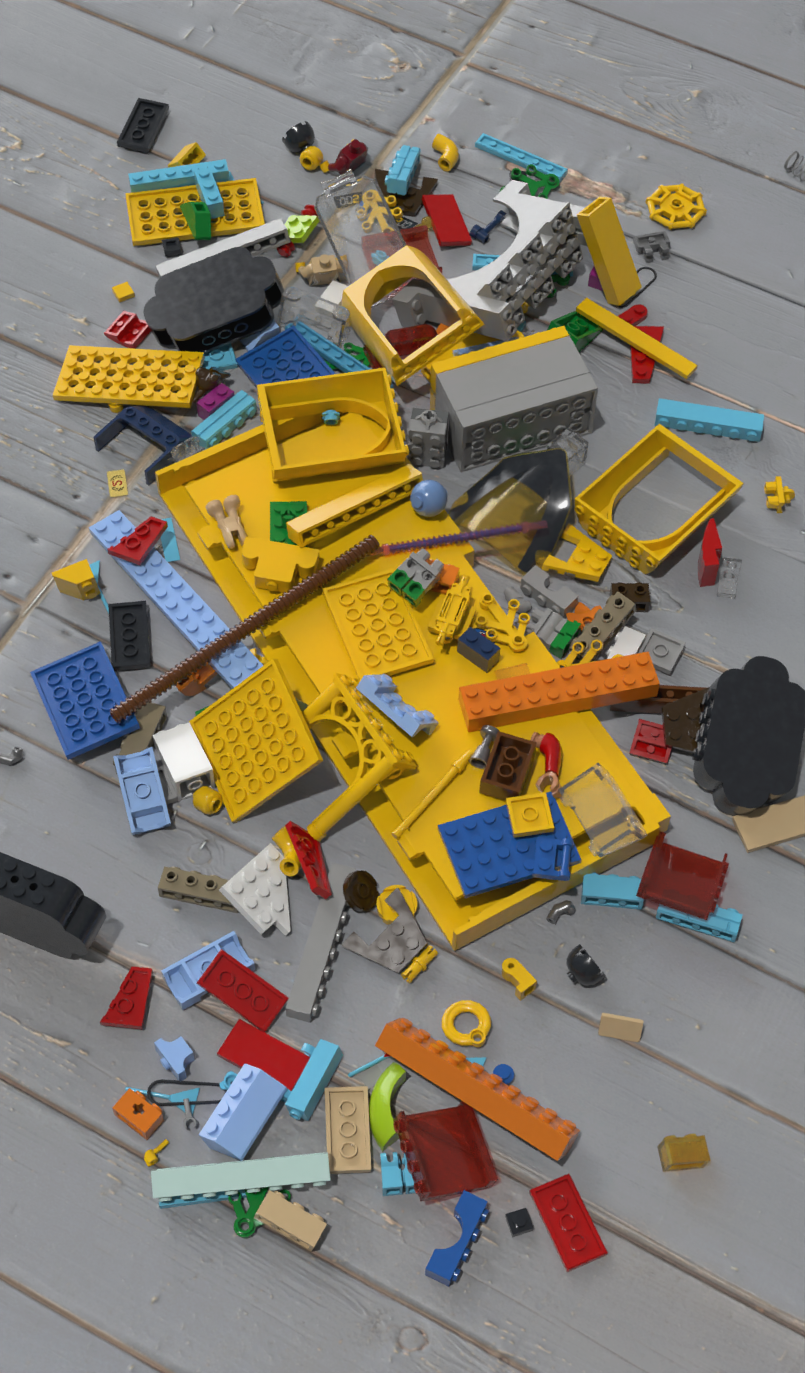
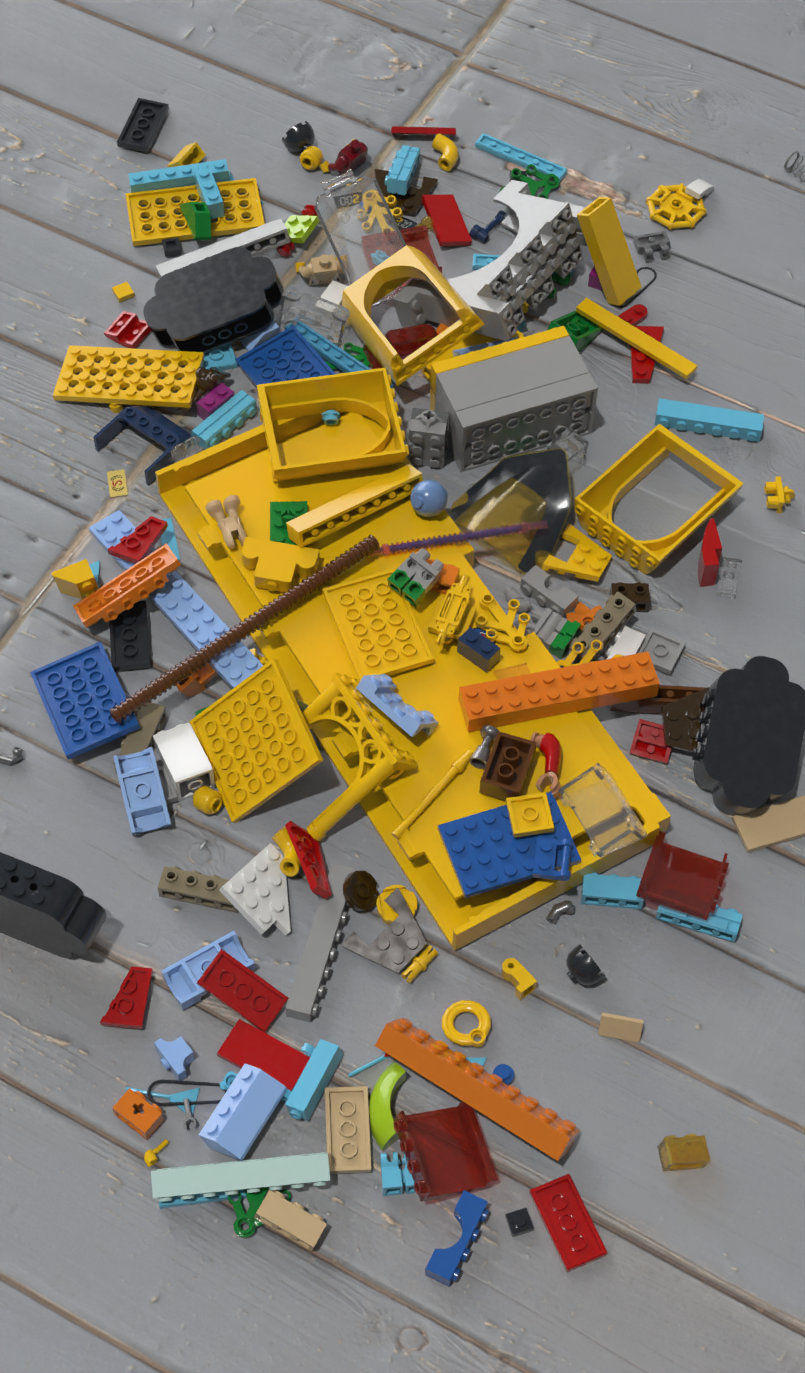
(128, 587): none -> orange plate
(423, 130): none -> red tile
(699, 188): none -> white slope

